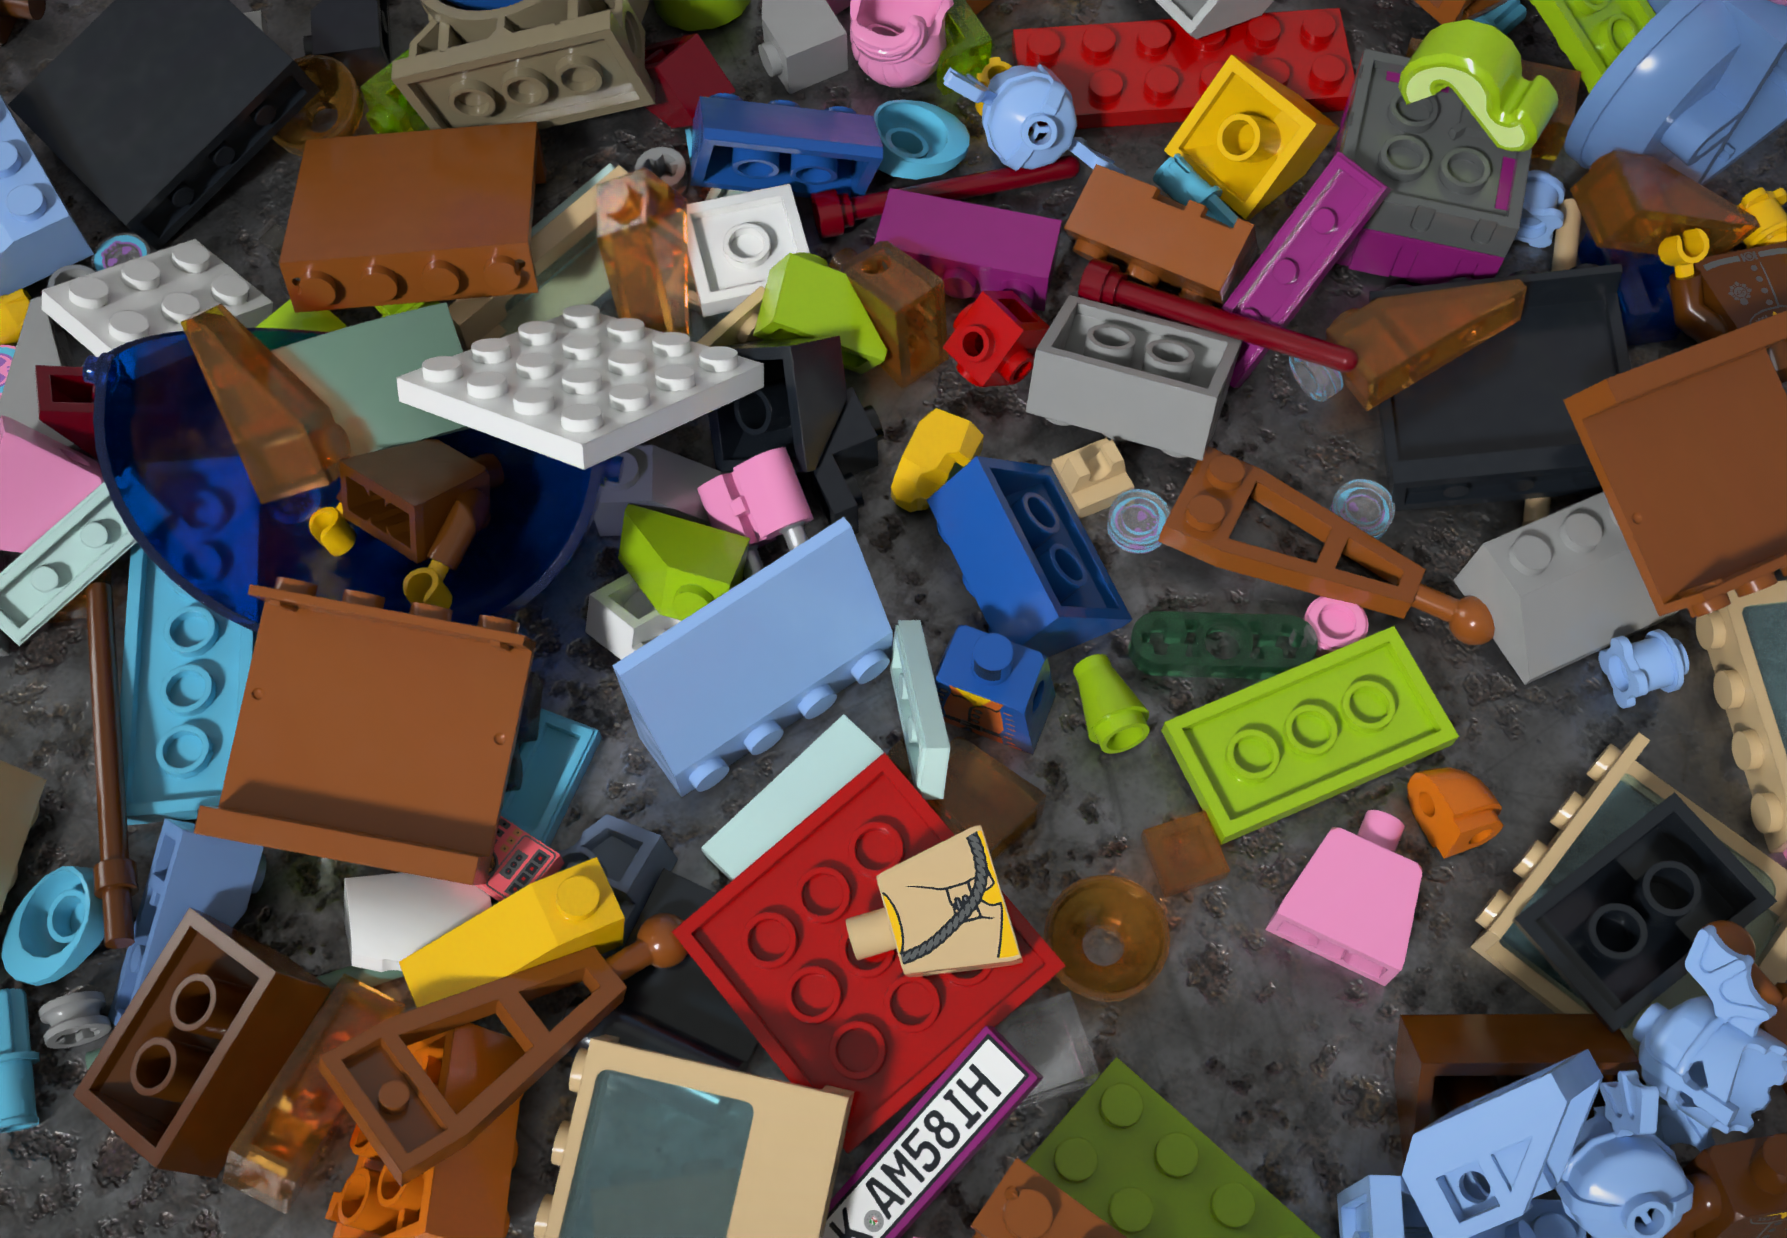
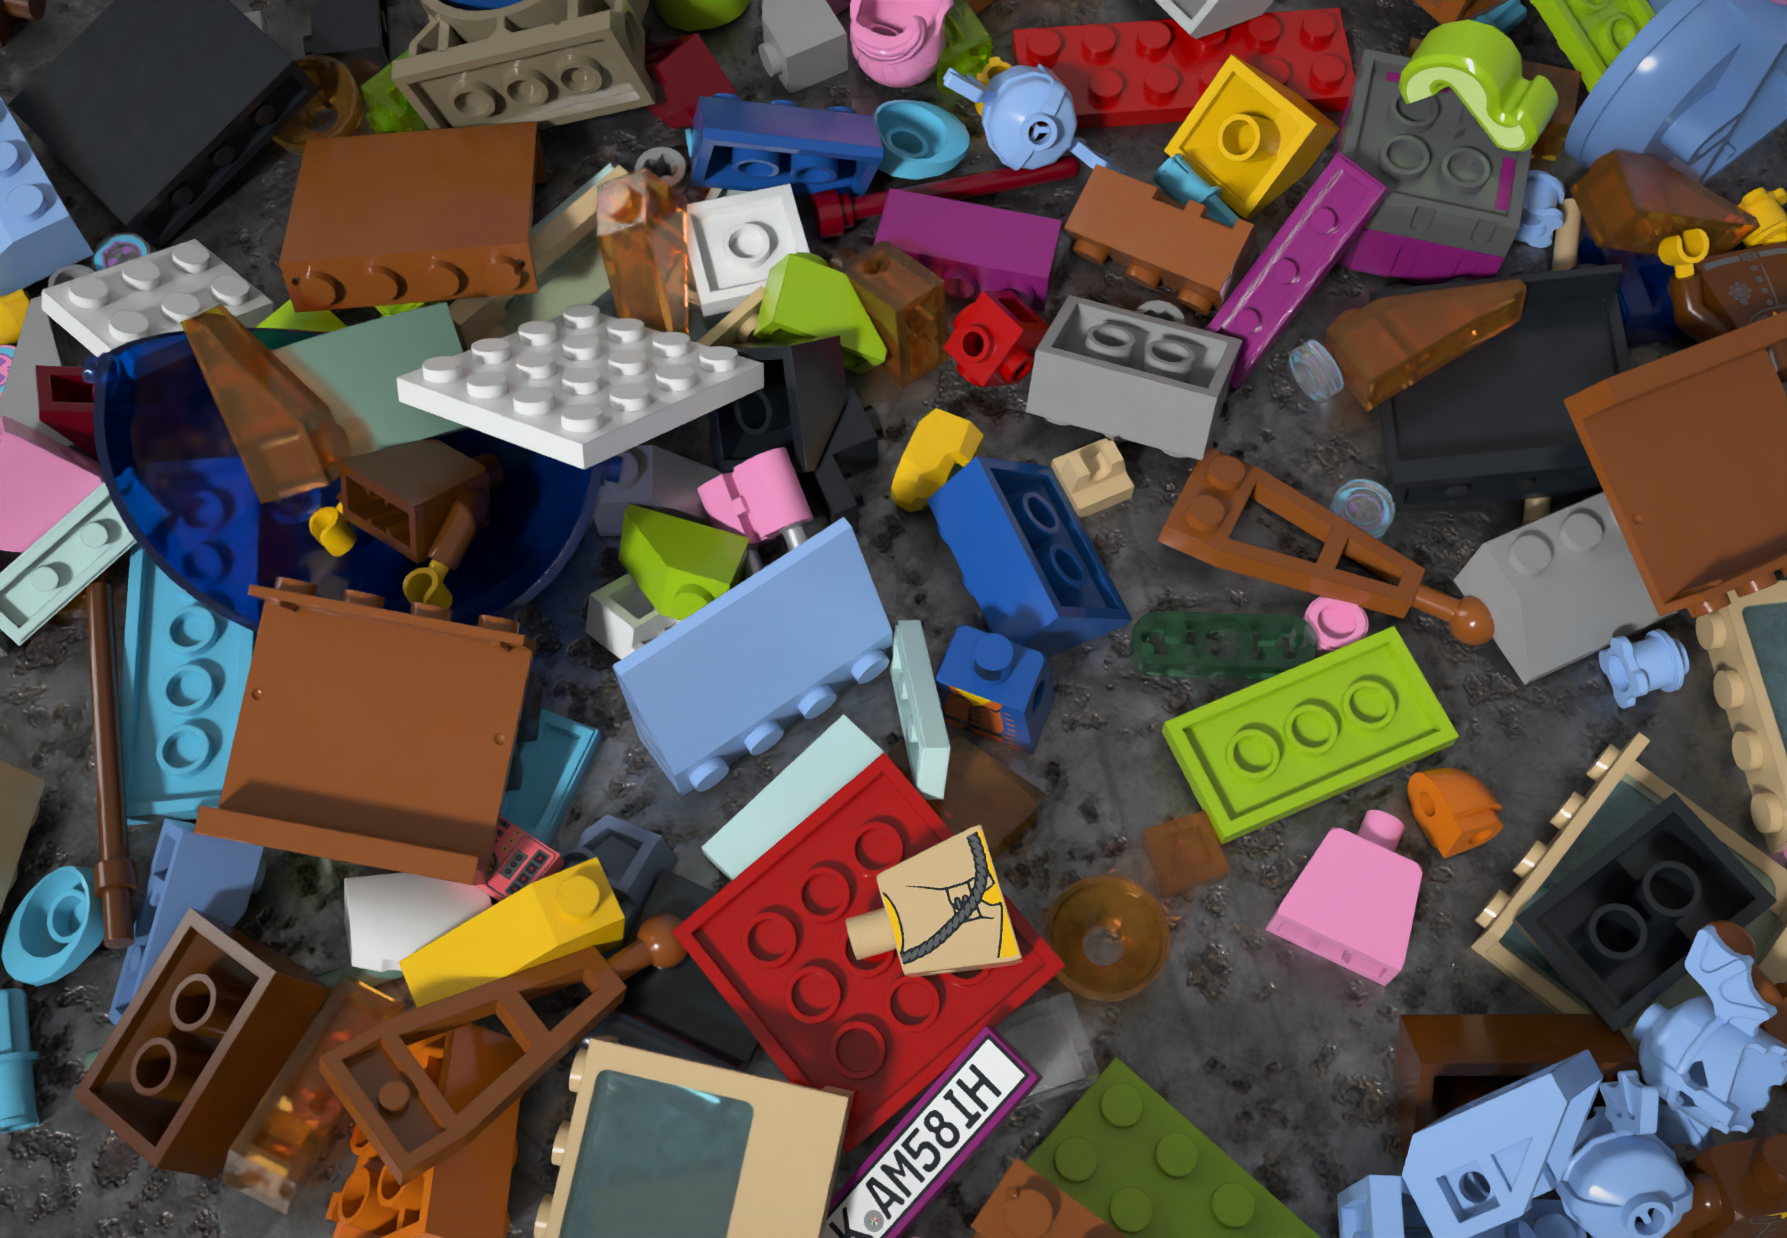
(74, 1019): light grey bush -> none
(1107, 285): dark red piece -> none
(1110, 707): lime cone -> none
(1137, 520): clear tile -> none

